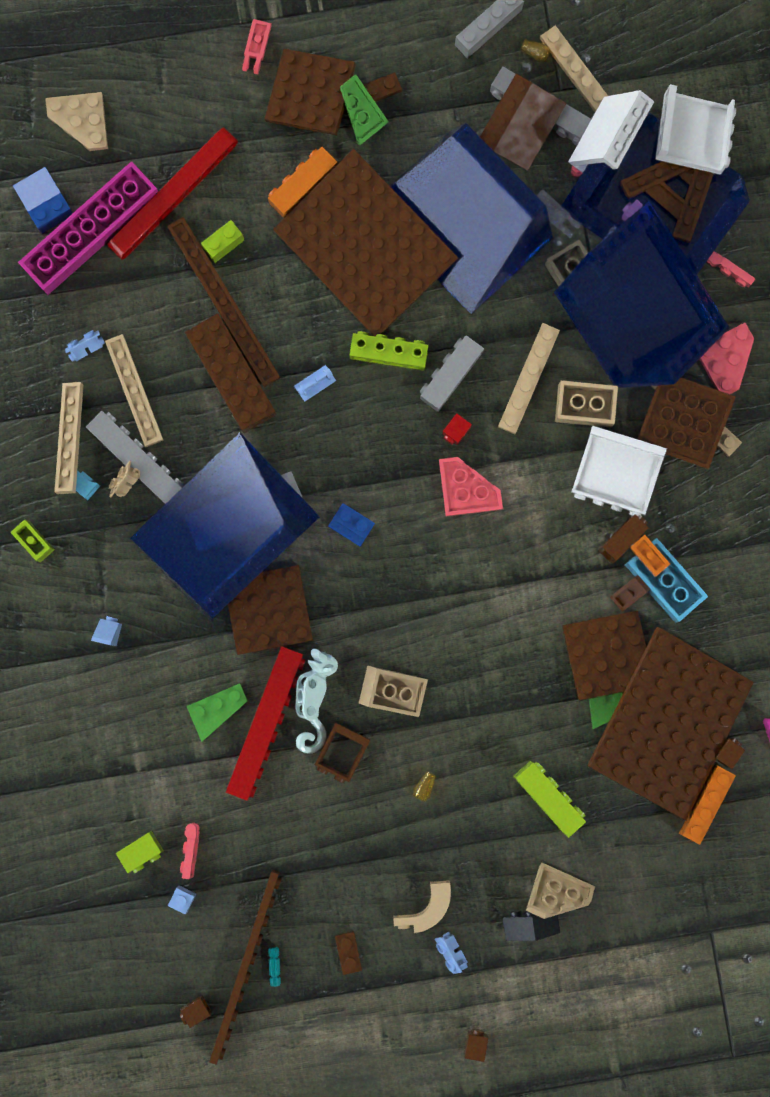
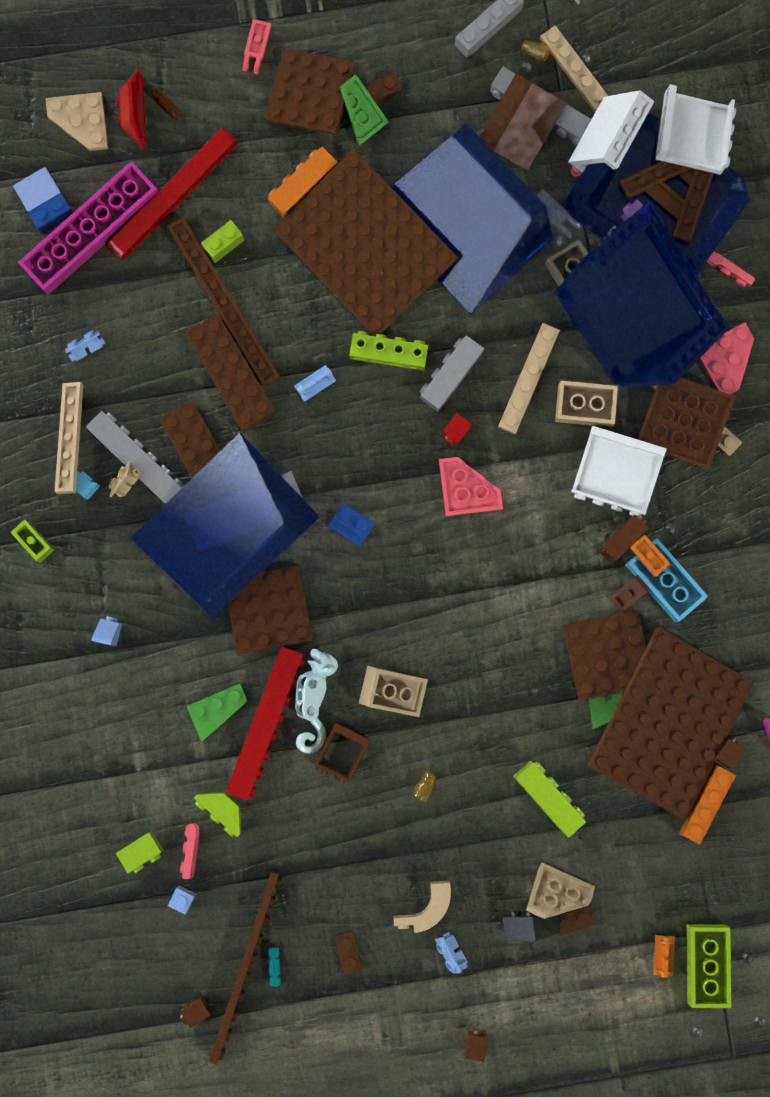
(132, 109): none -> red wedge
(134, 390): tan plate -> none
(166, 103): none -> reddish brown axle
(190, 437): none -> reddish brown brick
(222, 809): none -> lime slope
(575, 920): none -> reddish brown plate
(664, 955): none -> orange hinge
(708, 966): none -> lime brick

